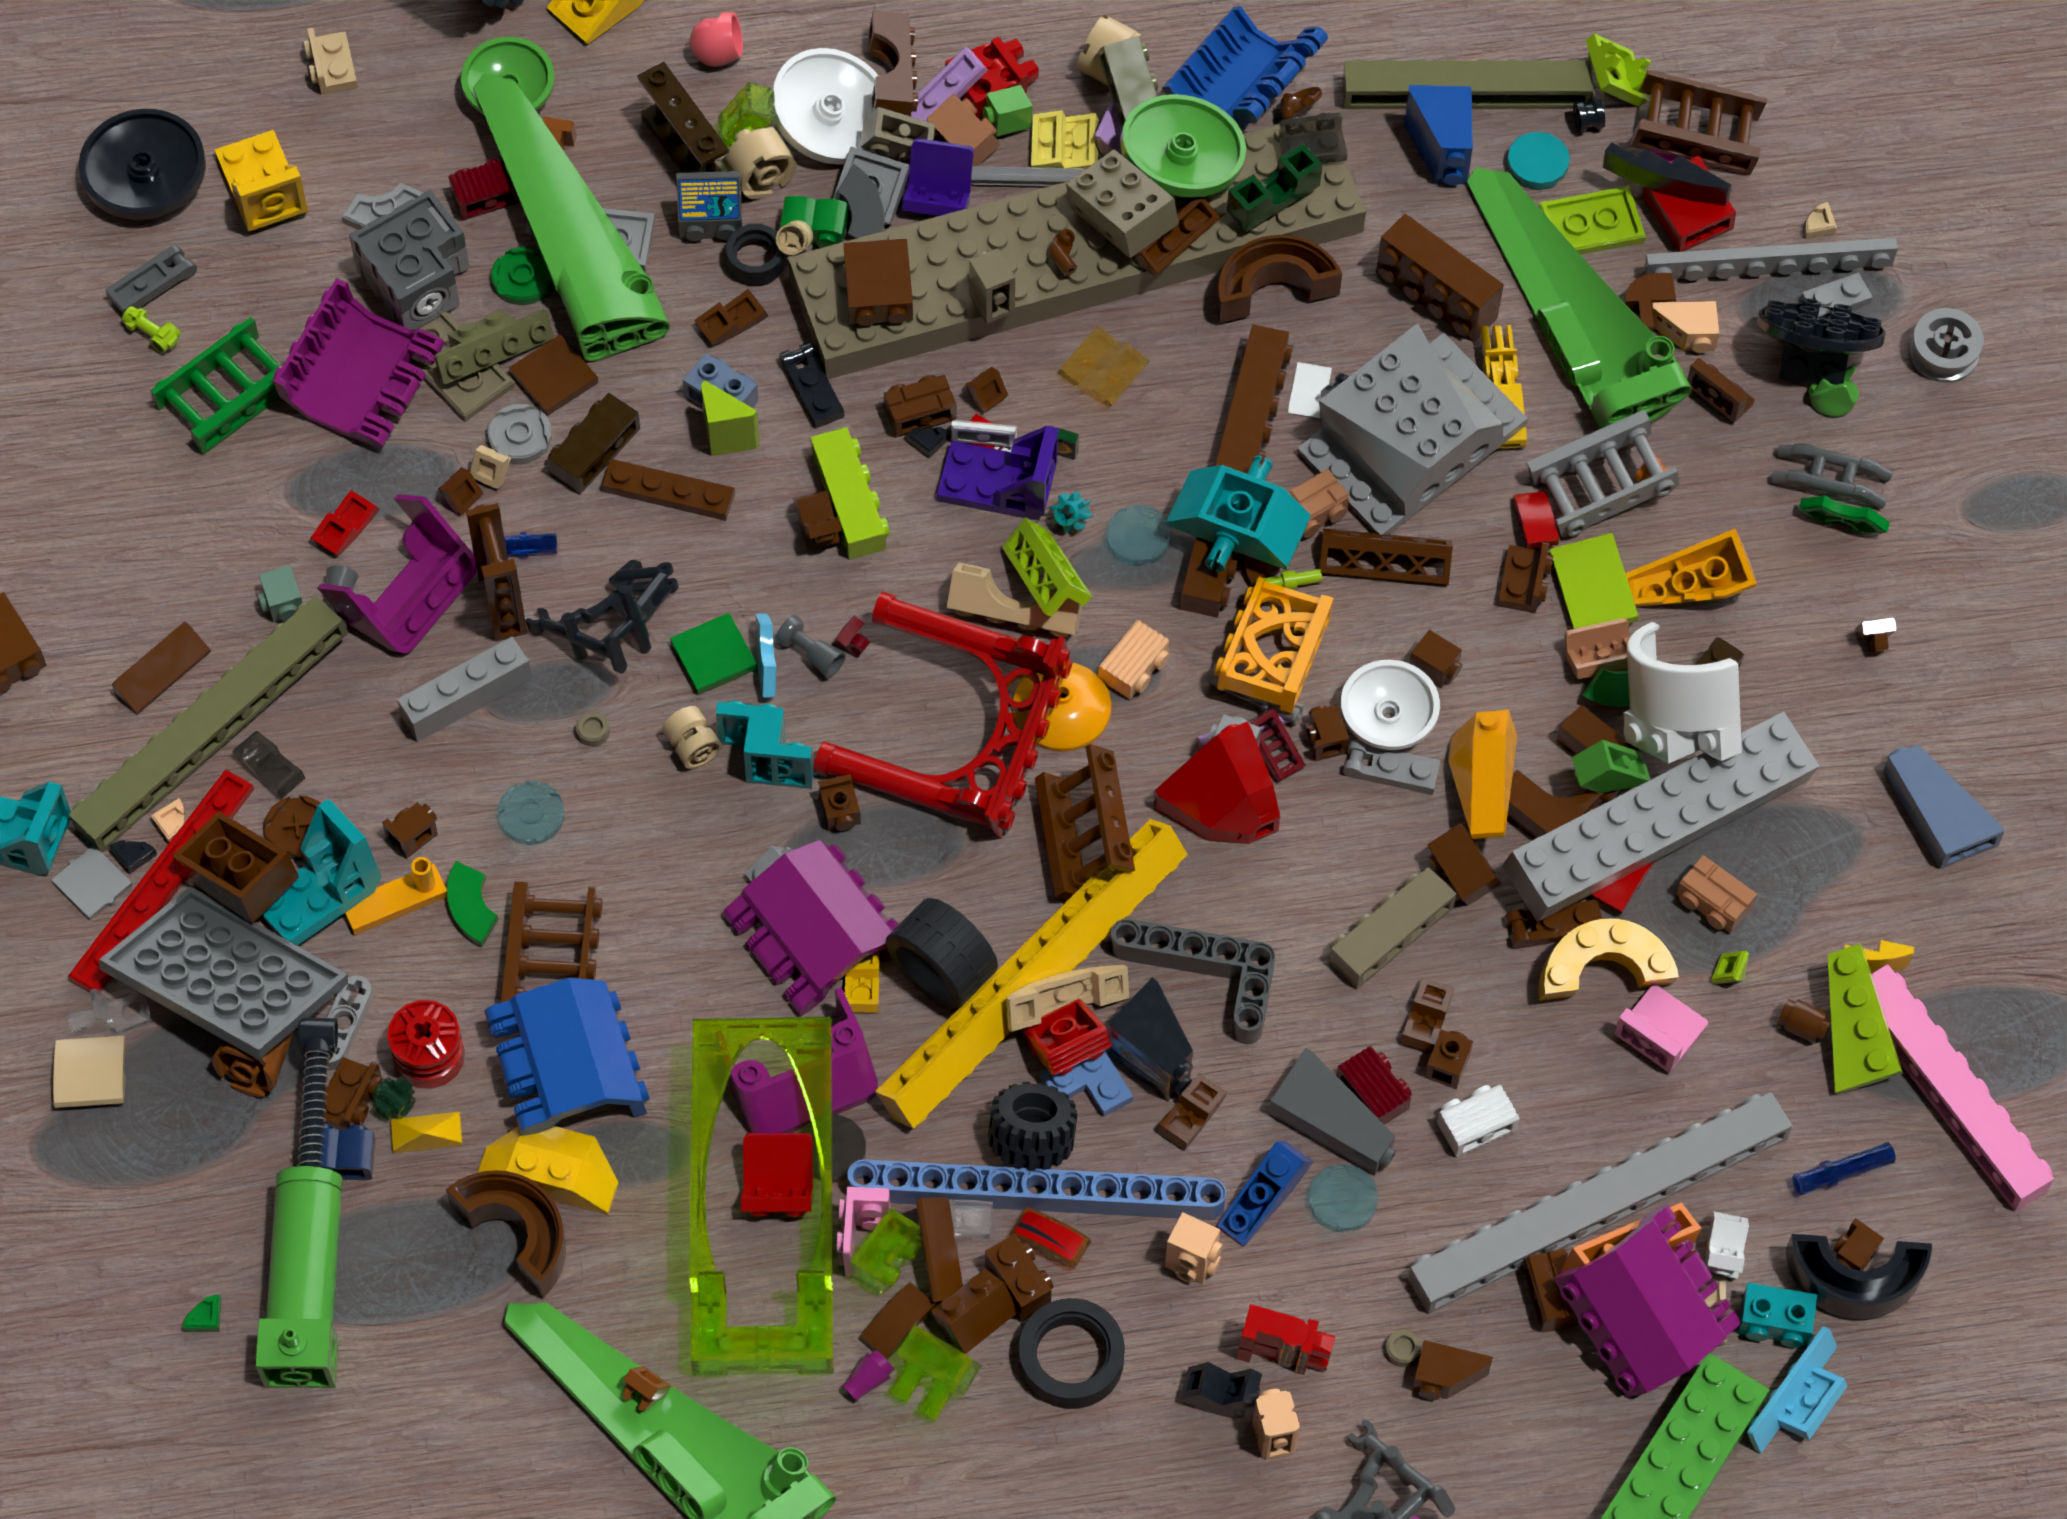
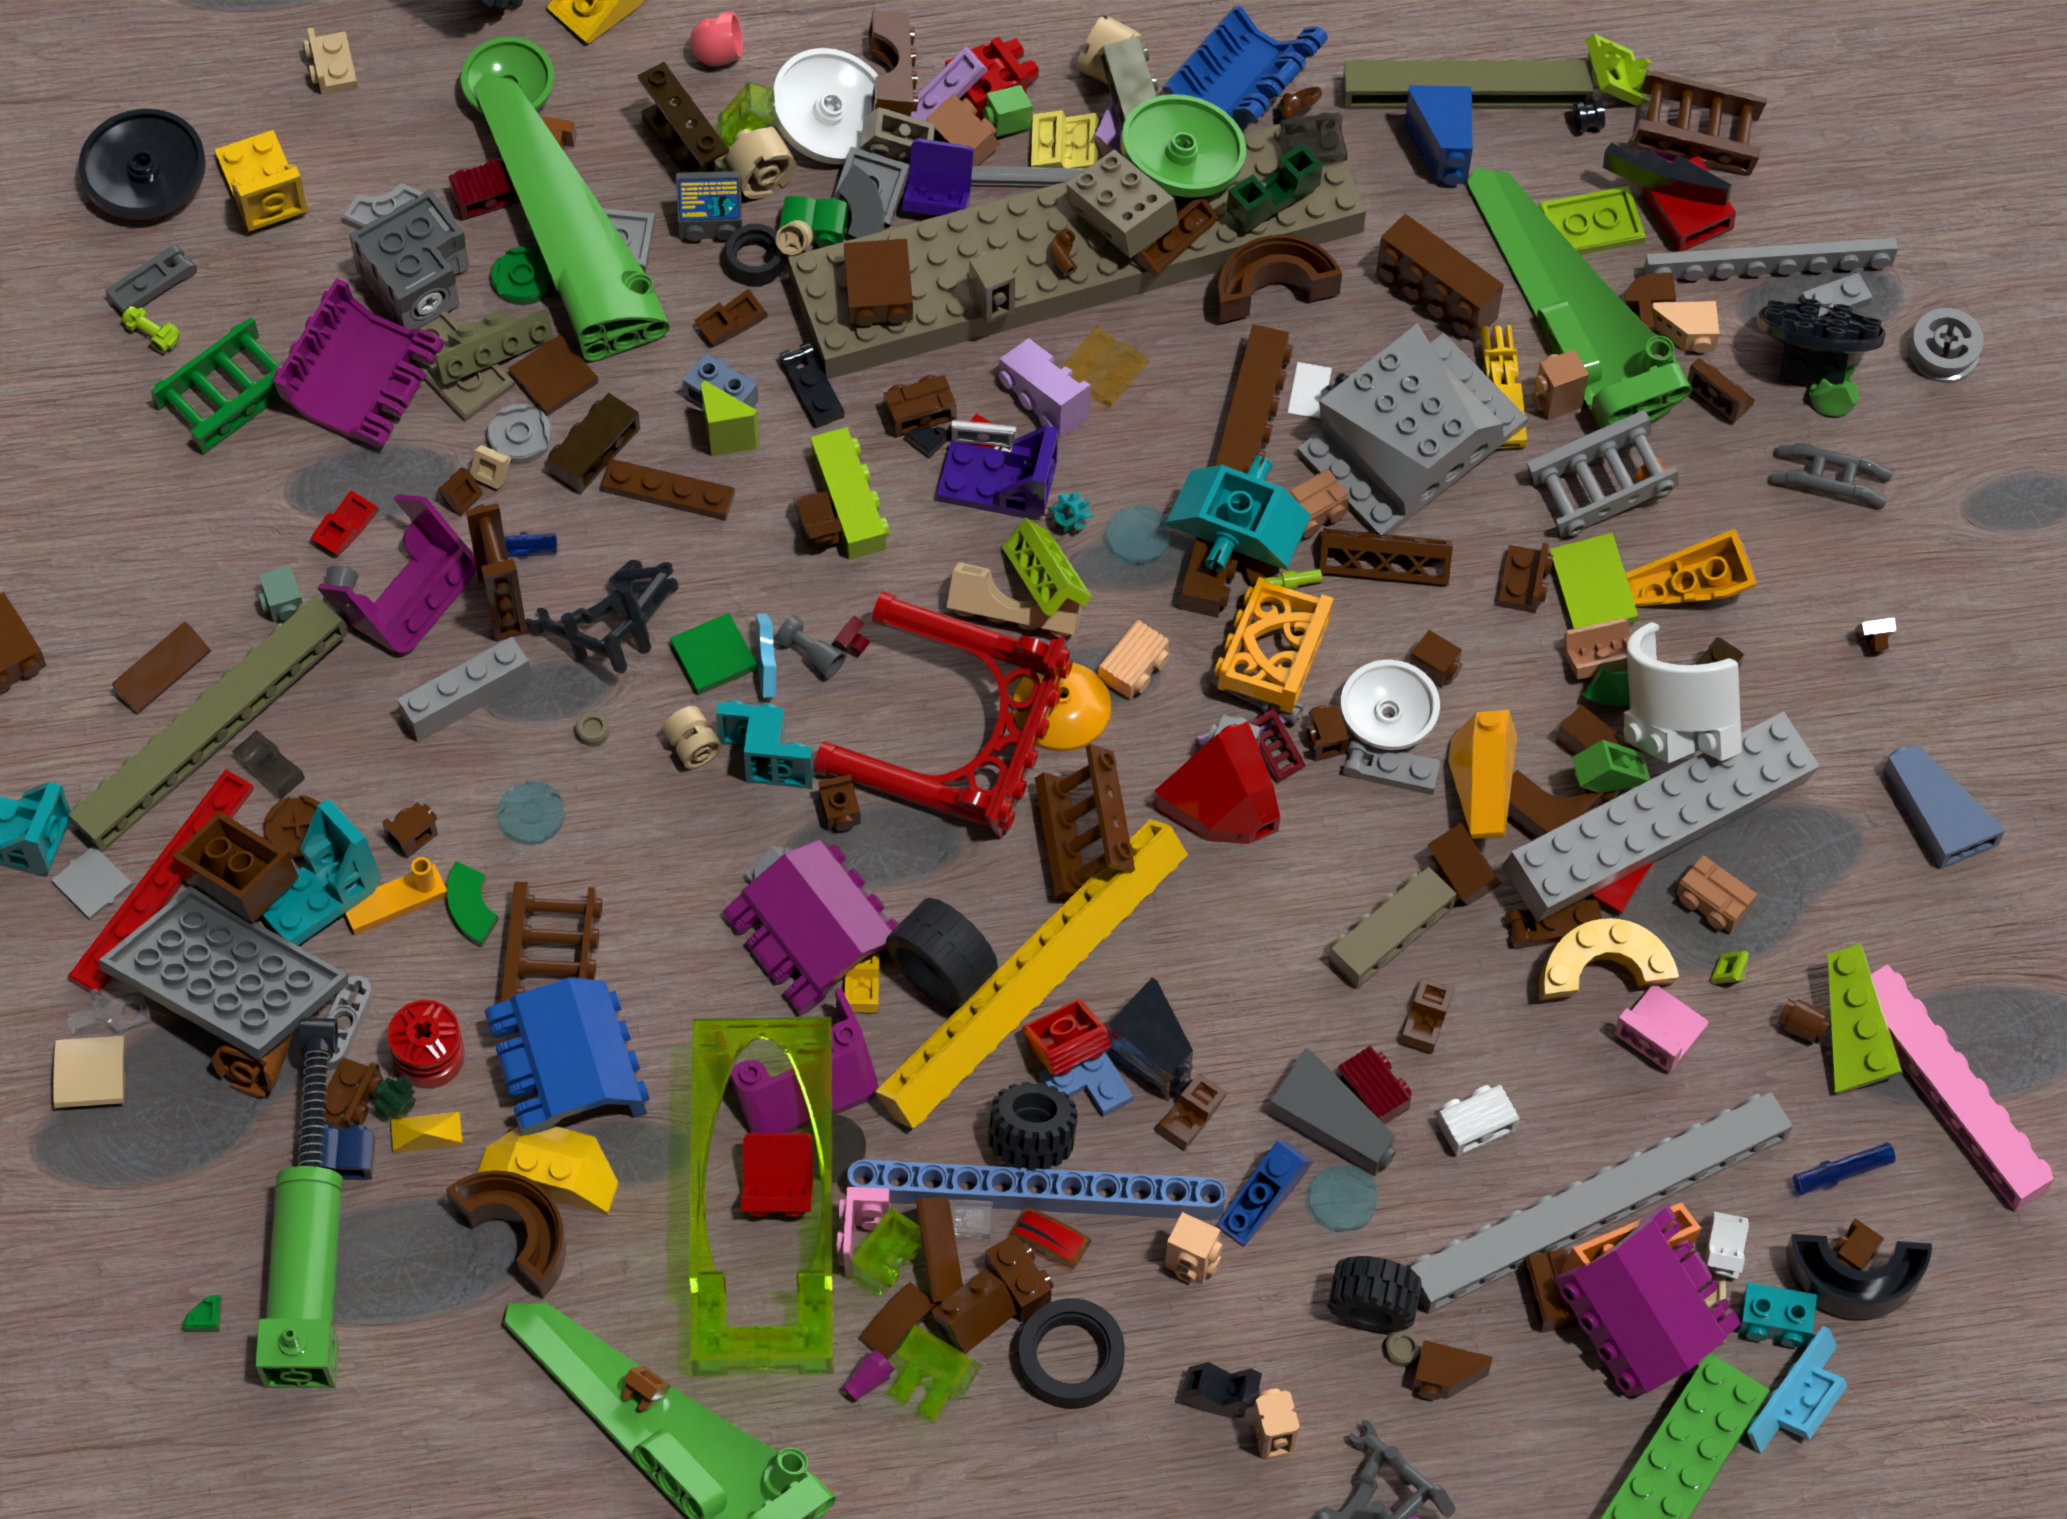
(132, 854): black tile -> none
(170, 819): light nougat tile -> none
(987, 389): reddish brown tile -> none
(1045, 387): none -> lavender wedge
(1068, 444): tile -> none
(1094, 984): tan slope -> none
(1205, 962): dark grey beam -> none
(1284, 1340): red hips -> none
(1374, 1293): none -> black tyre
(1449, 1058): reddish brown brick -> none
(1536, 519): red slope -> none
(1538, 160): teal tile -> none
(1560, 384): none -> nougat brick
(1820, 222): tan tile -> none
(1860, 518): green tile -> none
(1894, 954): yellow slope -> none

